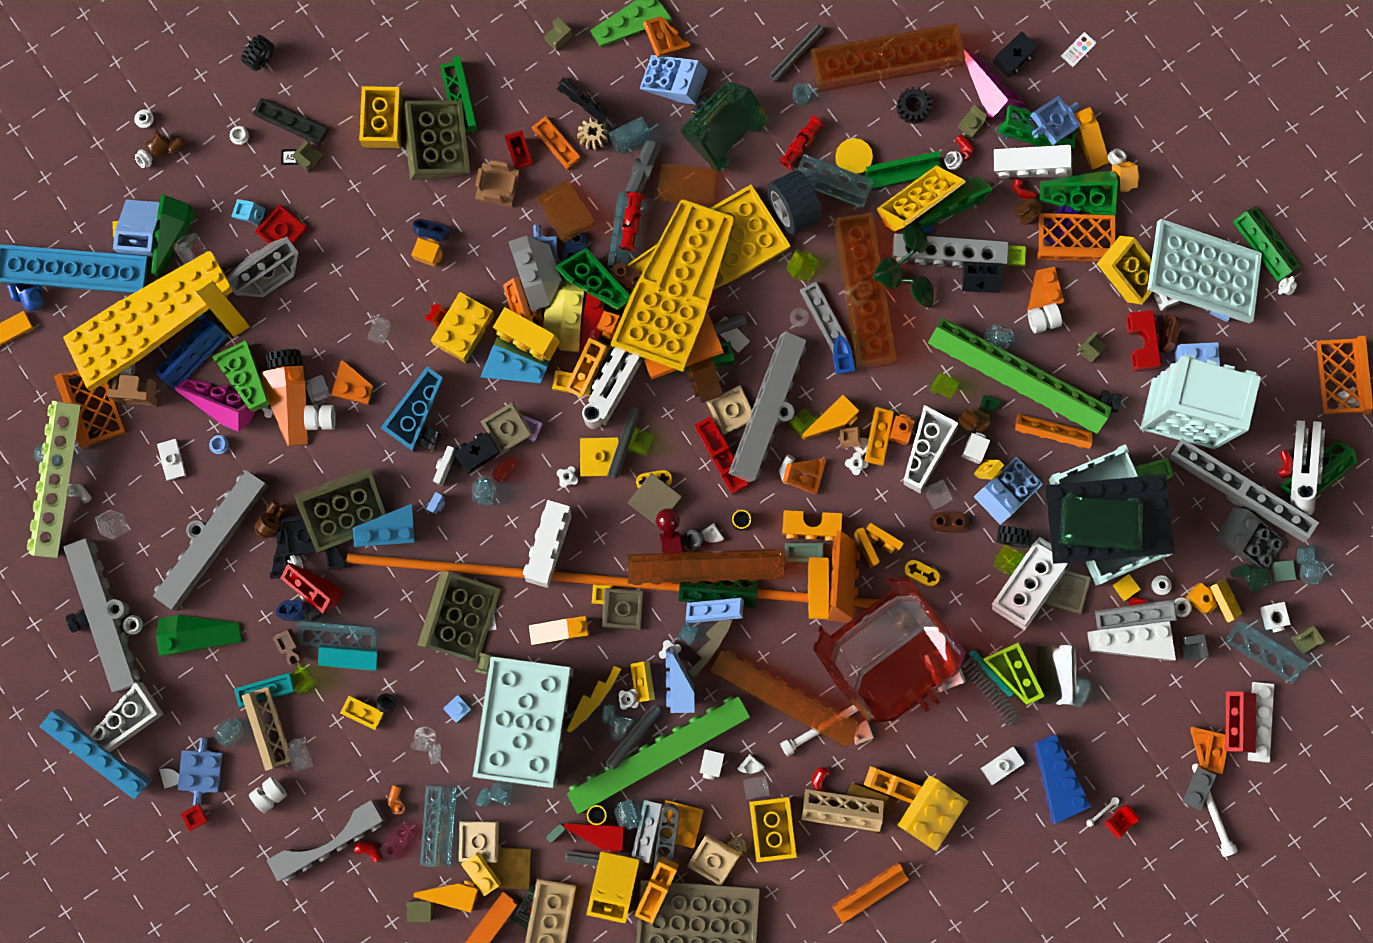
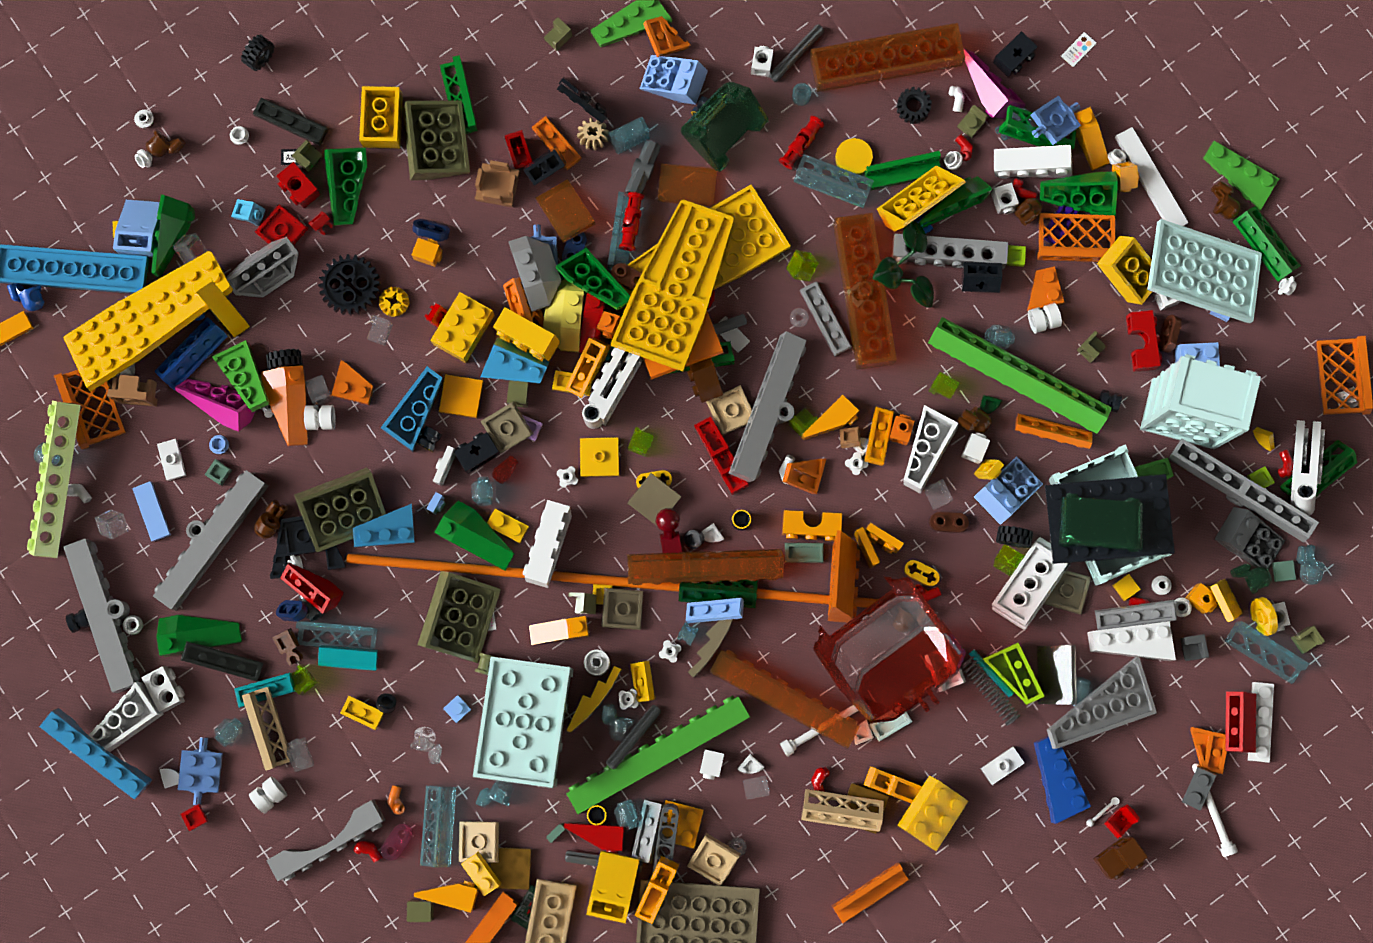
(151, 511): none -> light blue tile
(159, 692): none -> white brick
(218, 472): none -> sand green tile
(221, 661): none -> pearl dark grey tile
(293, 175): none -> red brick
(319, 221): none -> red tile
(345, 177): none -> green wedge
(360, 273): none -> black gear
(397, 309): none -> yellow gear
(461, 396): none -> light orange tile
(469, 531): none -> green wedge
(507, 526): none -> yellow plate
(518, 393): none -> olive panel
(544, 166): none -> black brick
(584, 603): none -> olive panel
(597, 662): none -> white wheel
(622, 447): dark grey axle -> none
(681, 691): light blue slope -> none
(758, 68): none -> white brick
(772, 829): yellow brick -> none
(794, 202): black wheel -> none
(818, 588): light orange slope -> none
(842, 356): blue plate -> none
(884, 729): none -> light aqua tile
(929, 594): none -> red arm
(959, 98): none -> white arm
(1005, 191): none -> white brick
(1113, 704): none -> light grey wing
(1119, 856): none -> reddish brown brick
(1150, 177): none -> white tile
(1226, 205): none -> reddish brown piece
(1247, 177): none -> bright green wing
(1261, 477): none -> lime plate
(1264, 438): none -> yellow tile
(1264, 615): none -> yellow tile

